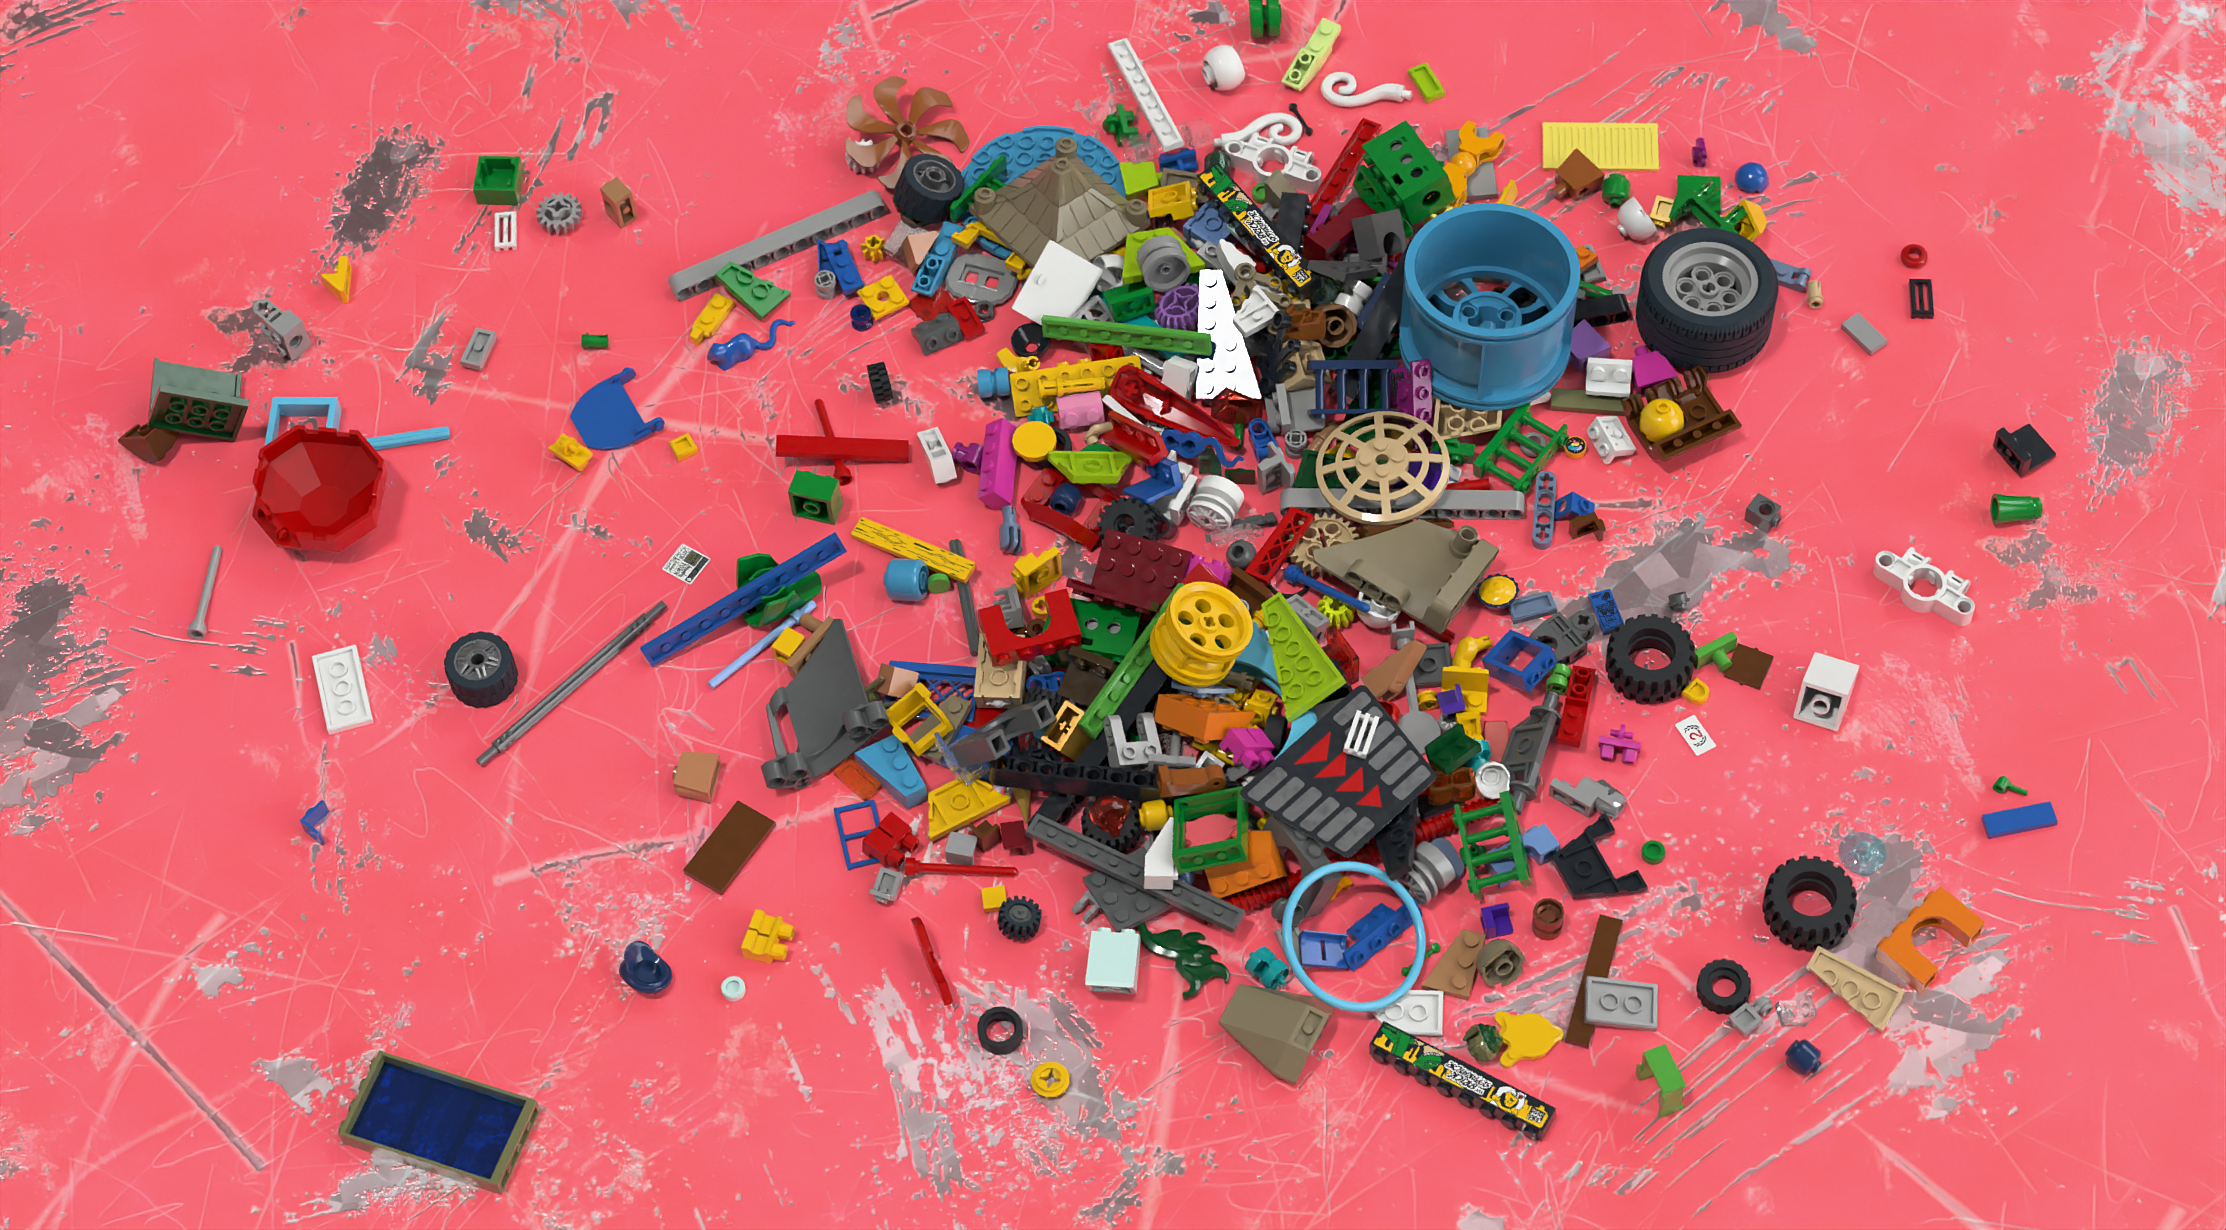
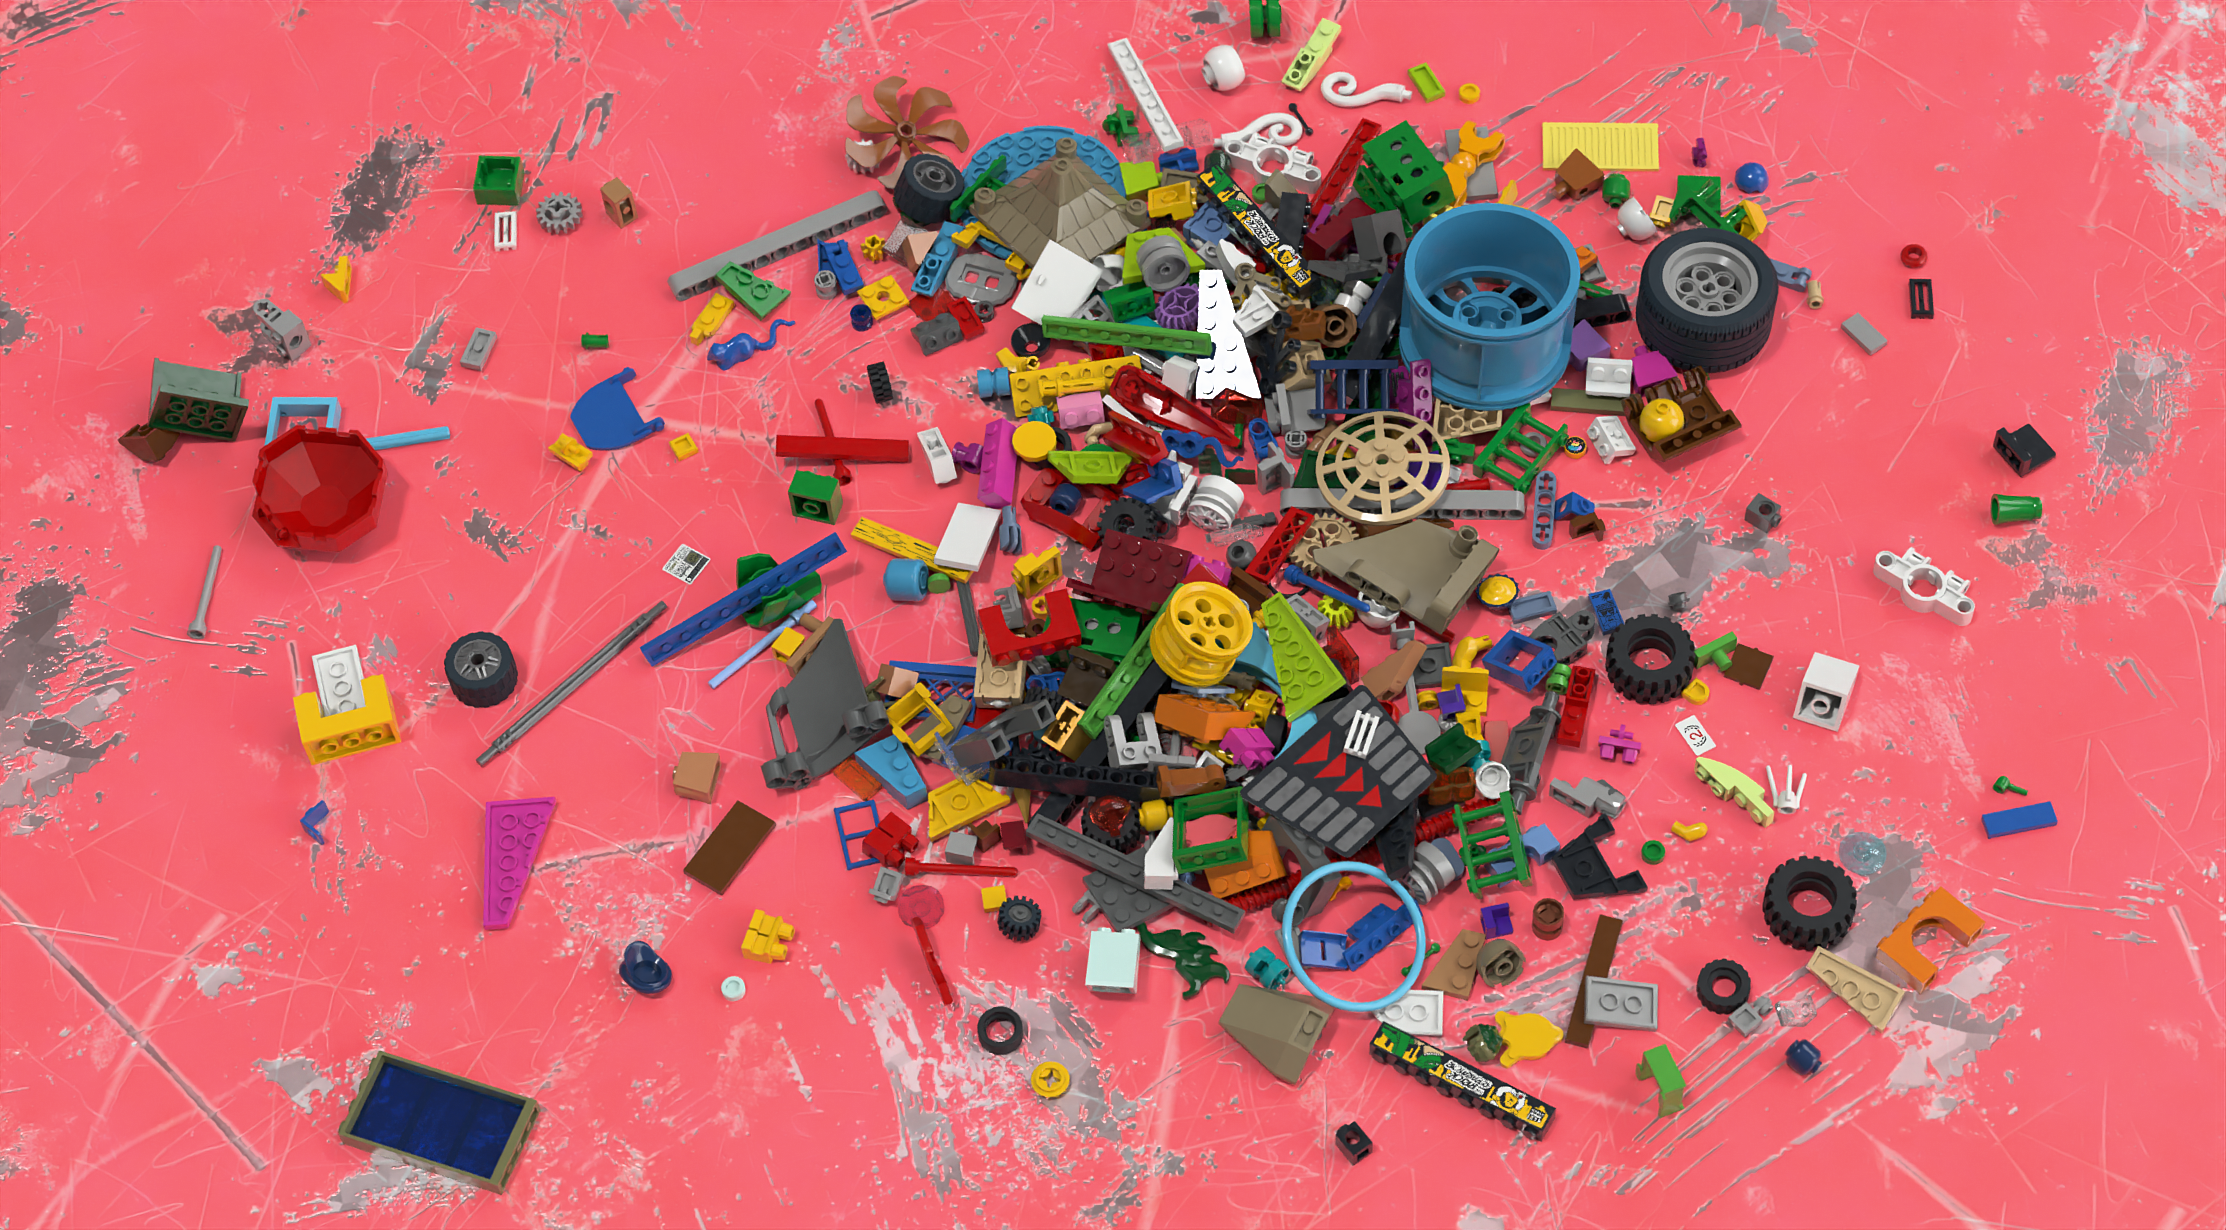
(351, 730): none -> yellow piece
(511, 844): none -> dark pink wing
(921, 902): none -> clear pink tile
(967, 537): none -> white tile
(1130, 478): none -> red plate
(1357, 1151): none -> black brick
(1469, 93): none -> yellow tile
(1690, 832): none -> yellow arm
(1732, 783): none -> yellowish green slope
(1786, 802): none -> white plant

